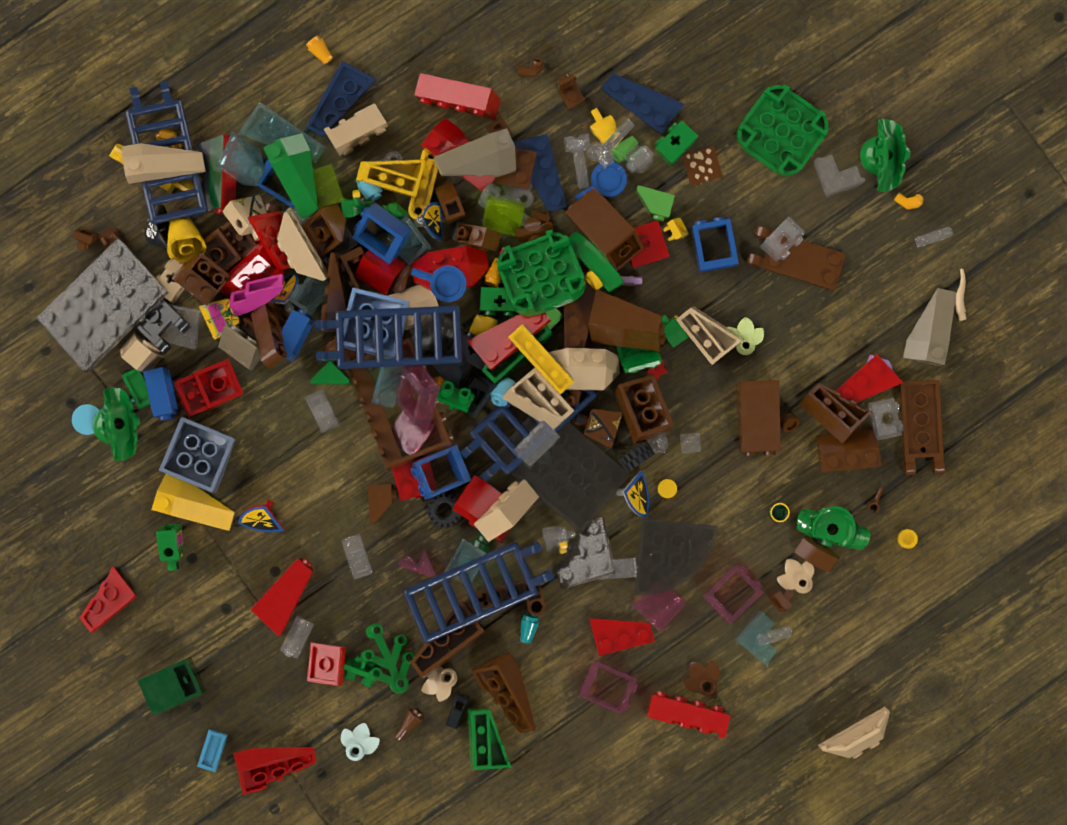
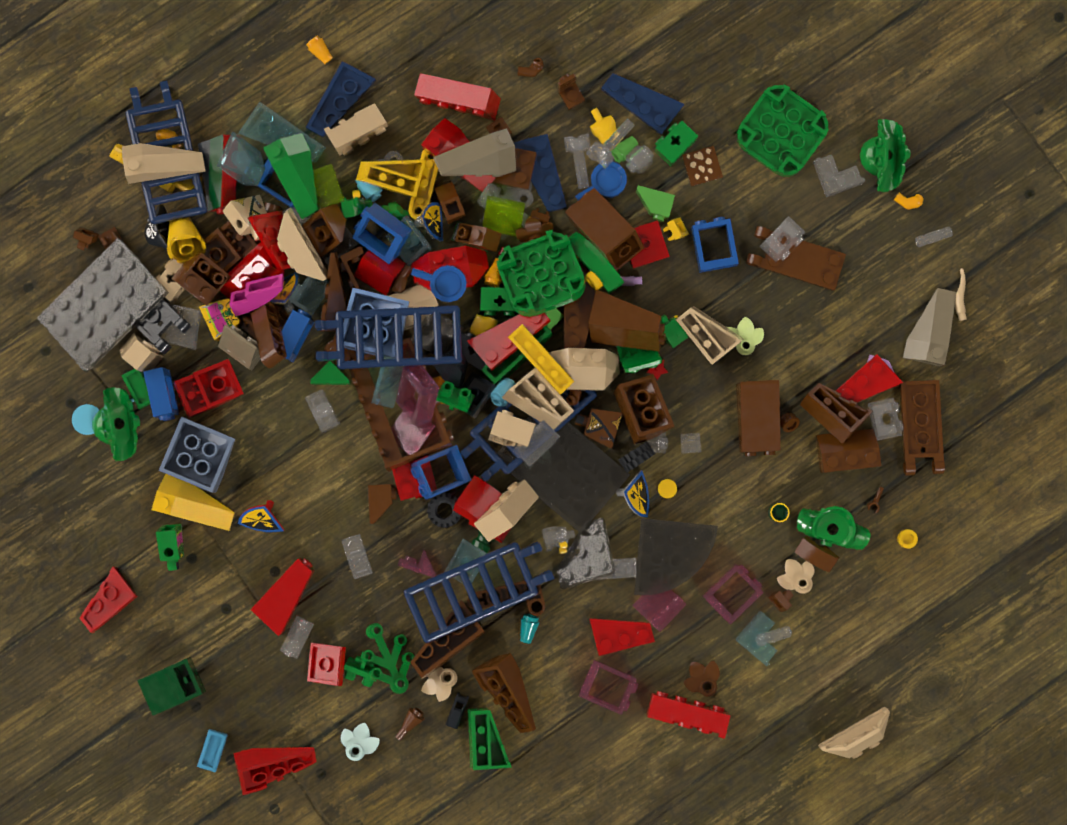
(511, 430): none -> tan wedge

